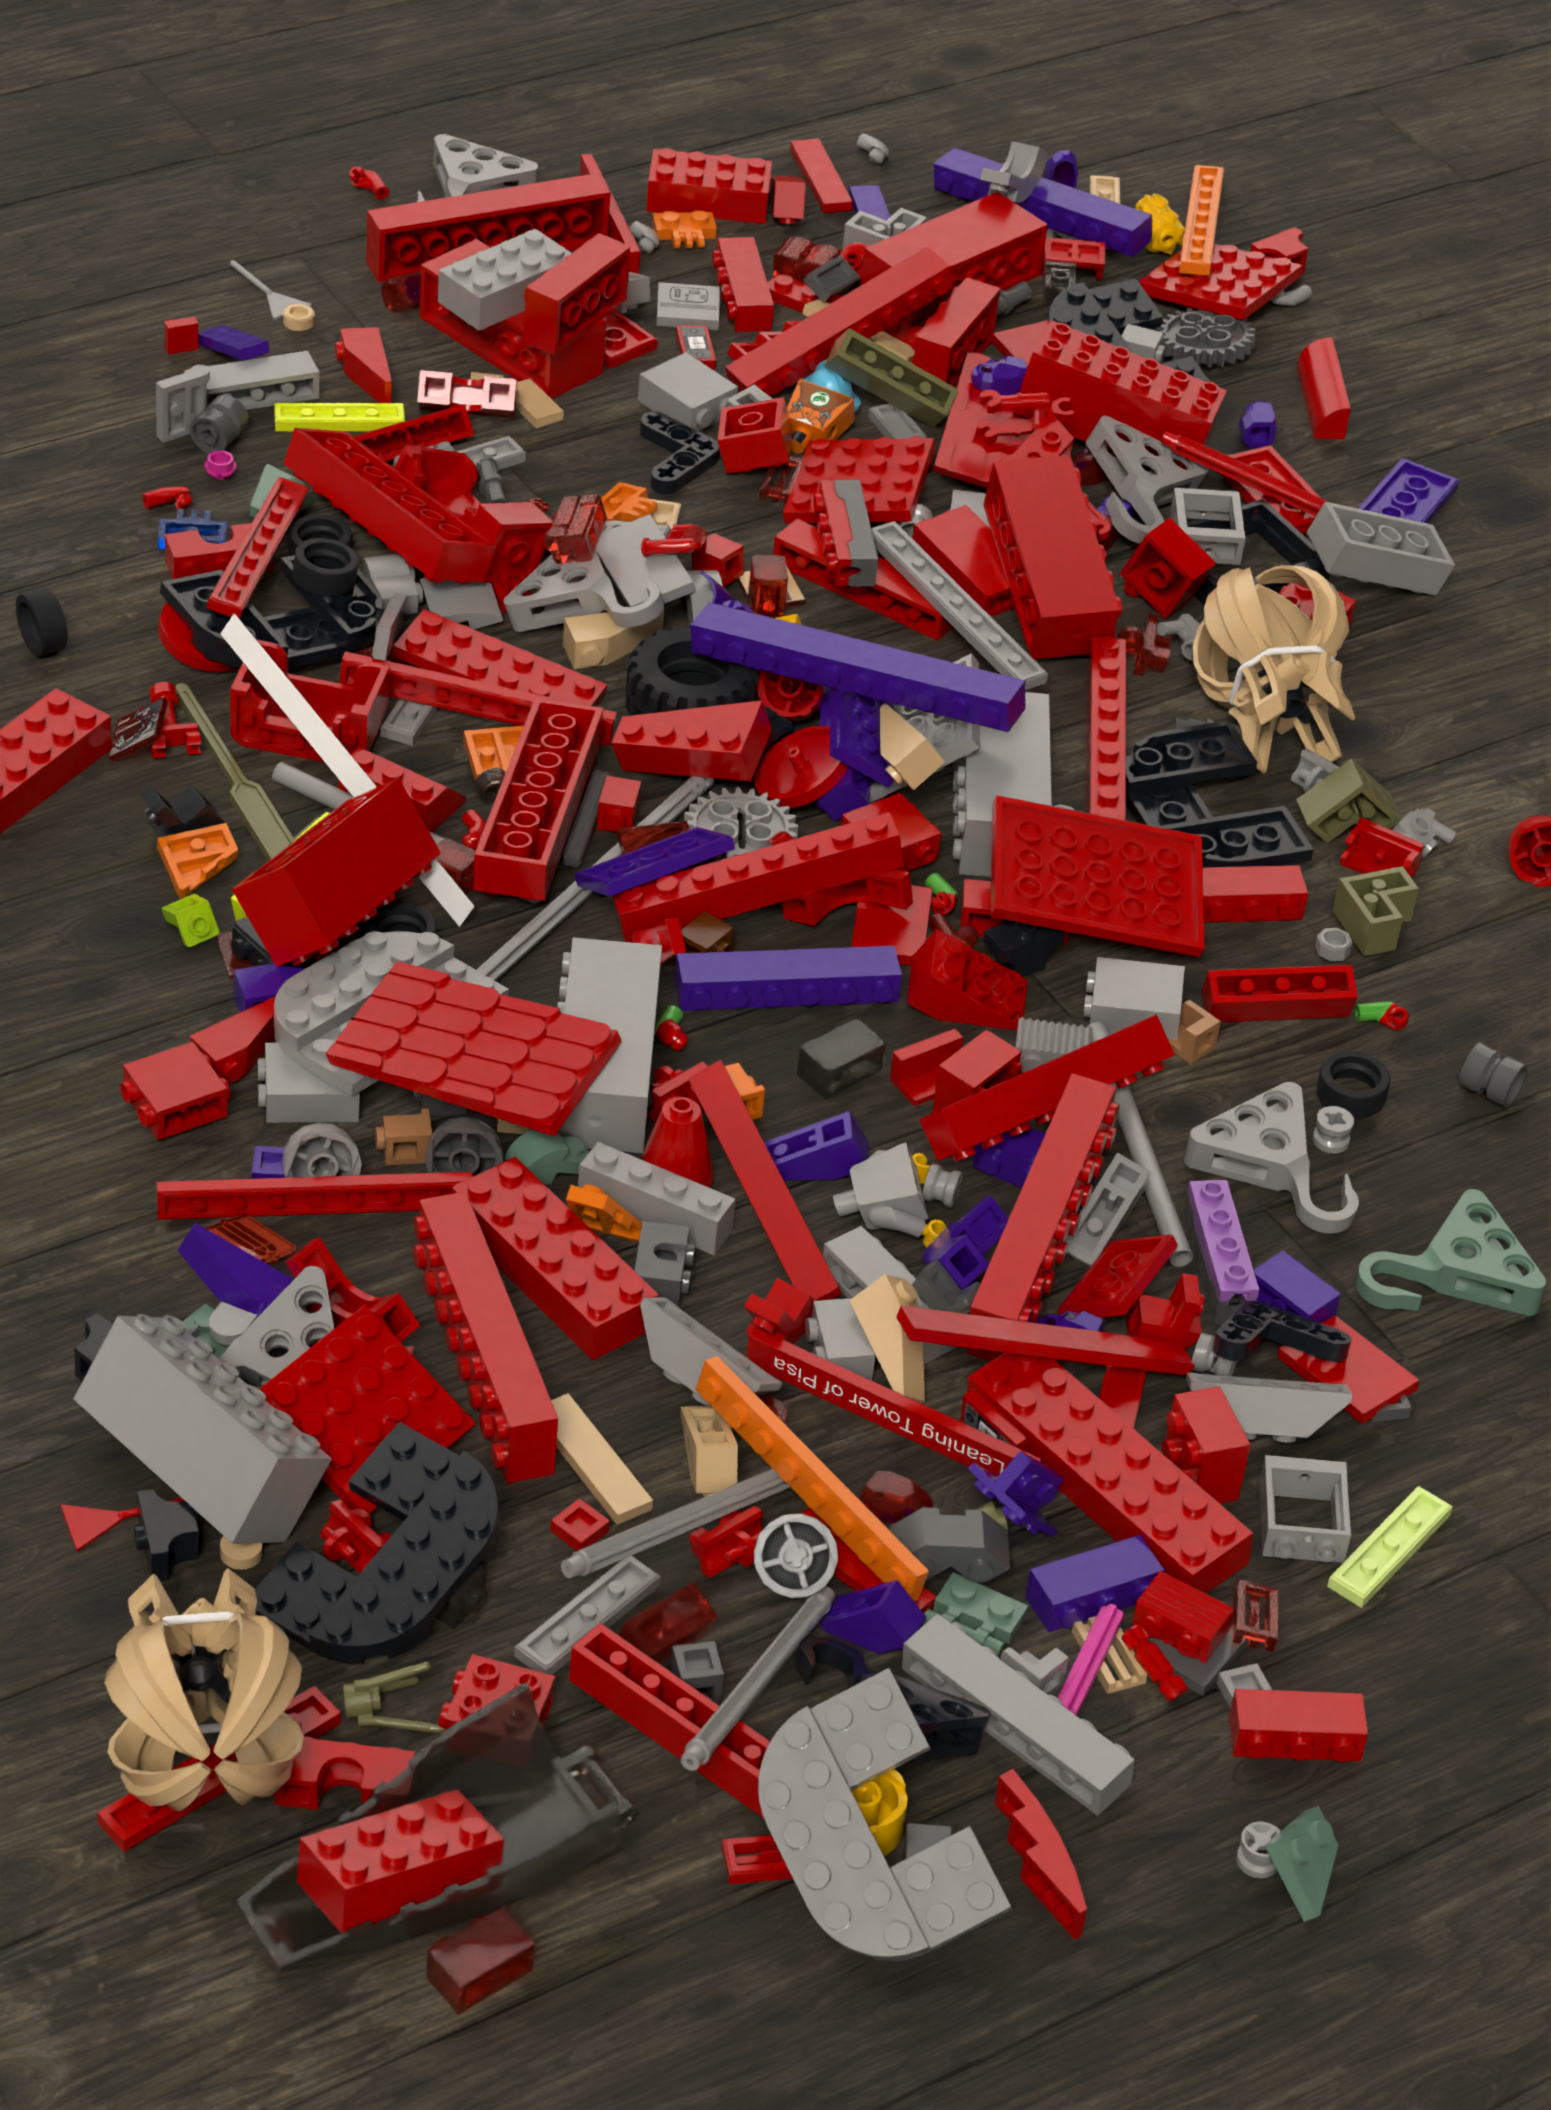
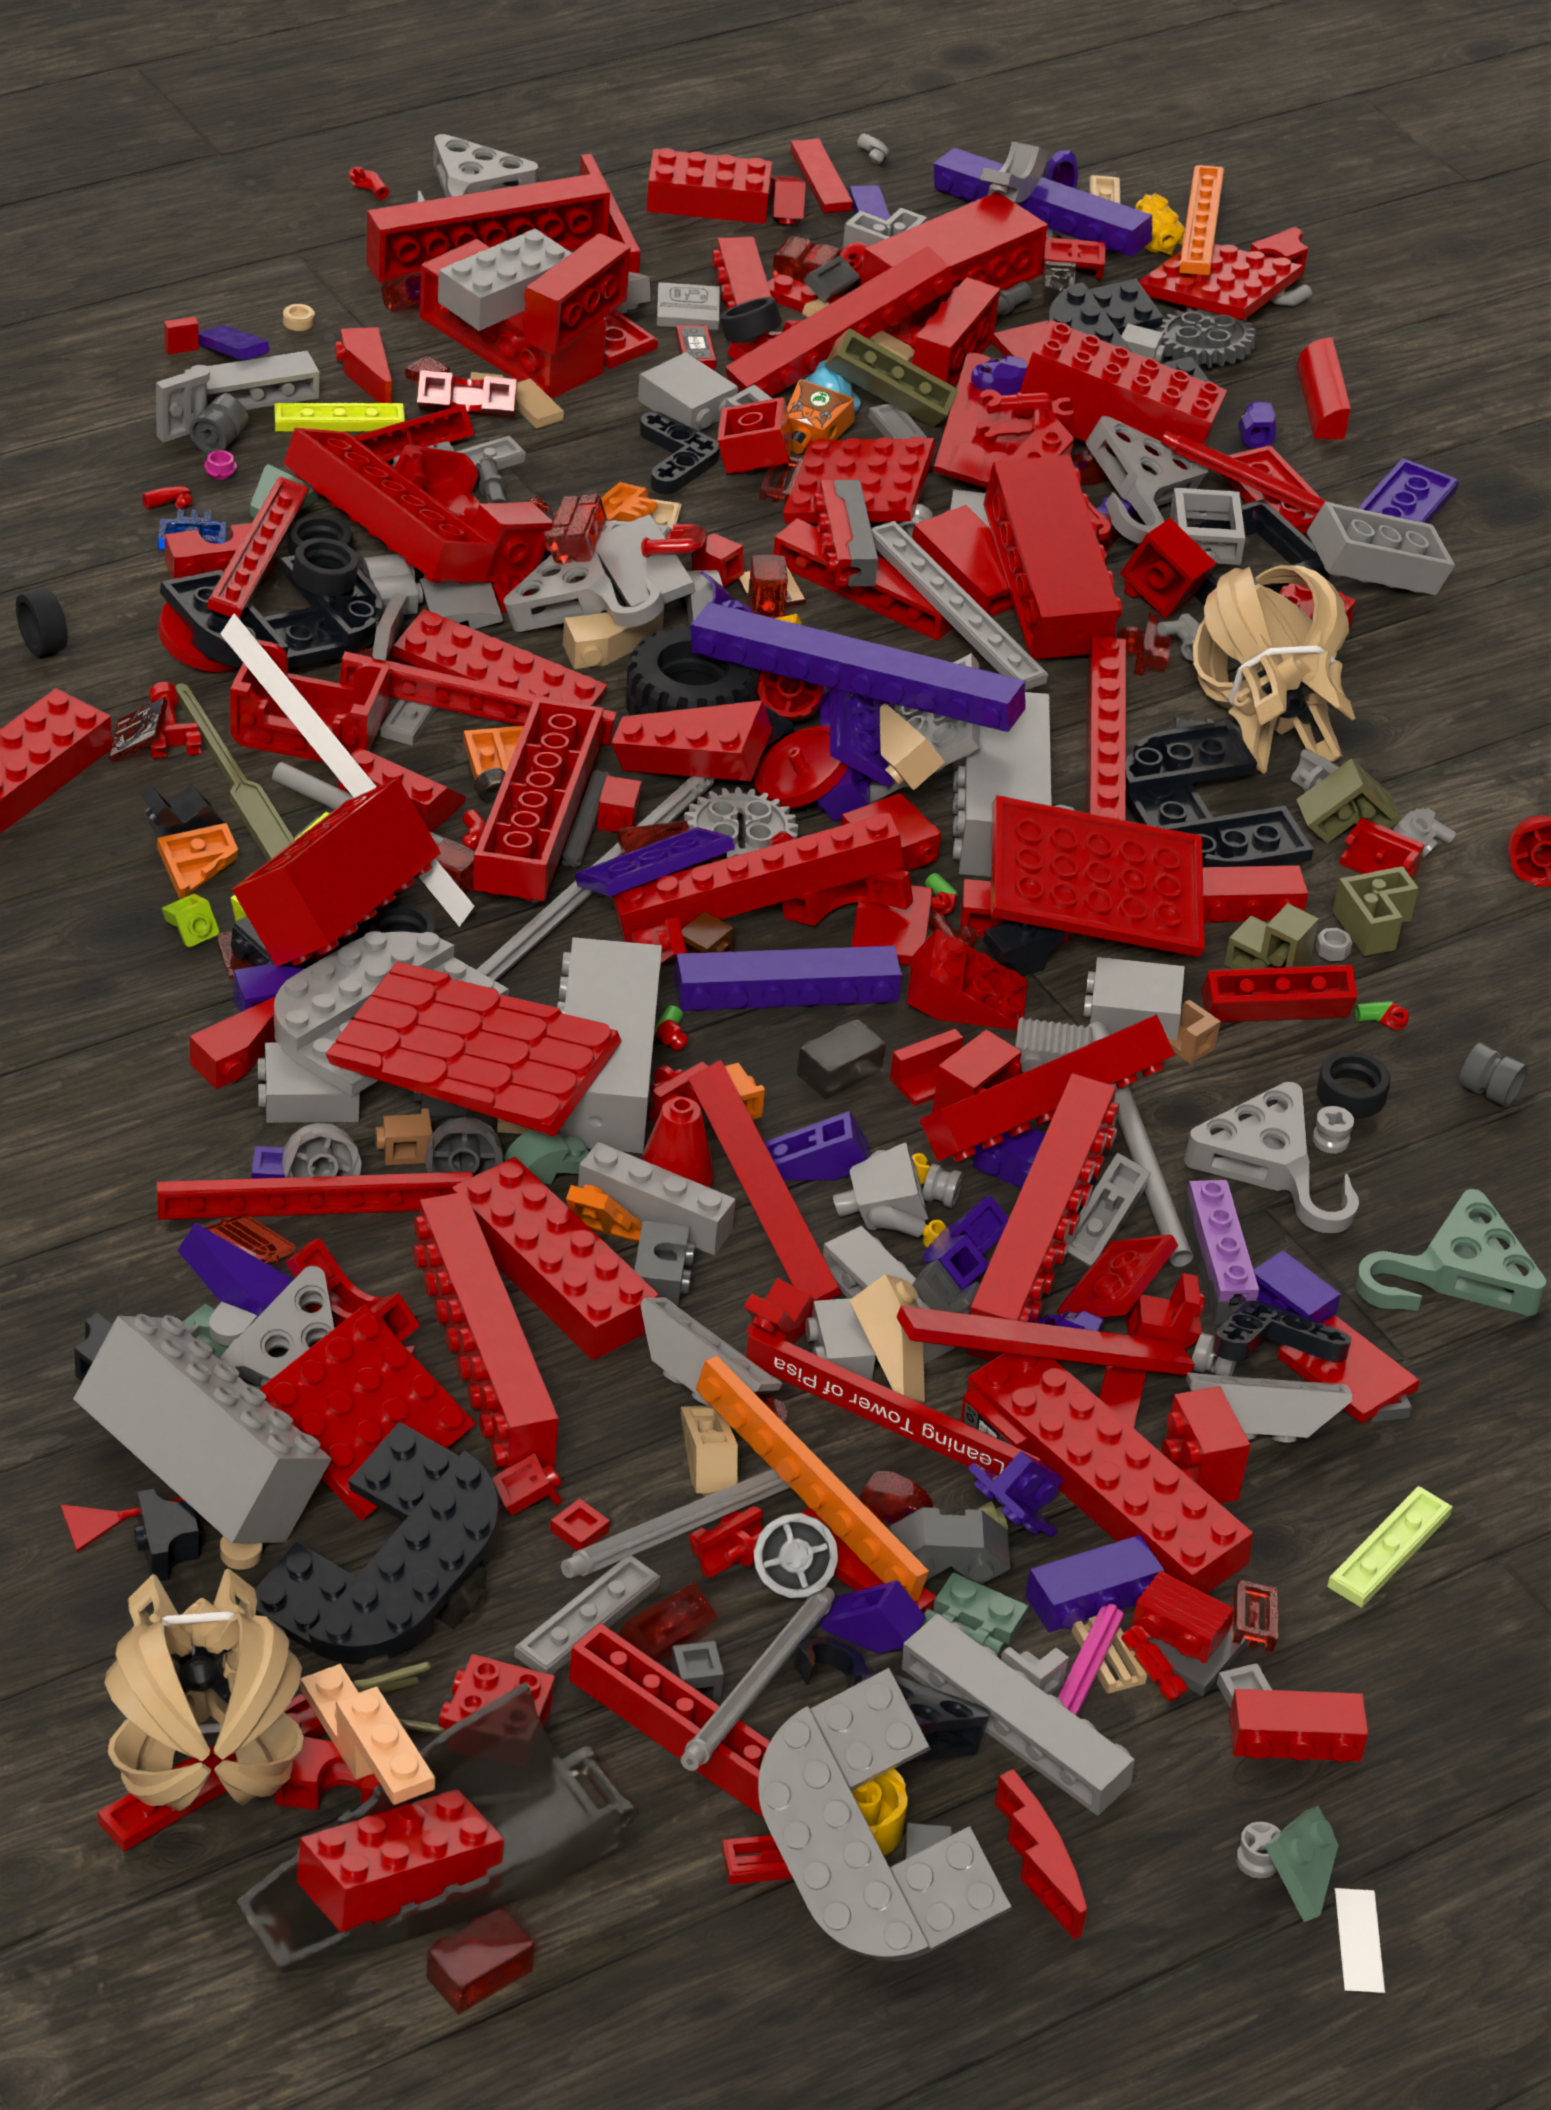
(175, 1090): brick -> none
(276, 301): light grey piece -> none
(350, 1536): red hips -> none
(367, 1734): none -> light nougat bracket
(425, 363): none -> clear red tile
(527, 1483): none -> red bracket
(598, 1463): tan tile -> none
(648, 237): light grey arm -> none
(685, 227): orange hinge -> none
(750, 319): none -> black tyre
(1280, 943): none -> olive brick
(1324, 1482): light grey window -> none
(1359, 1940): none -> white sticker

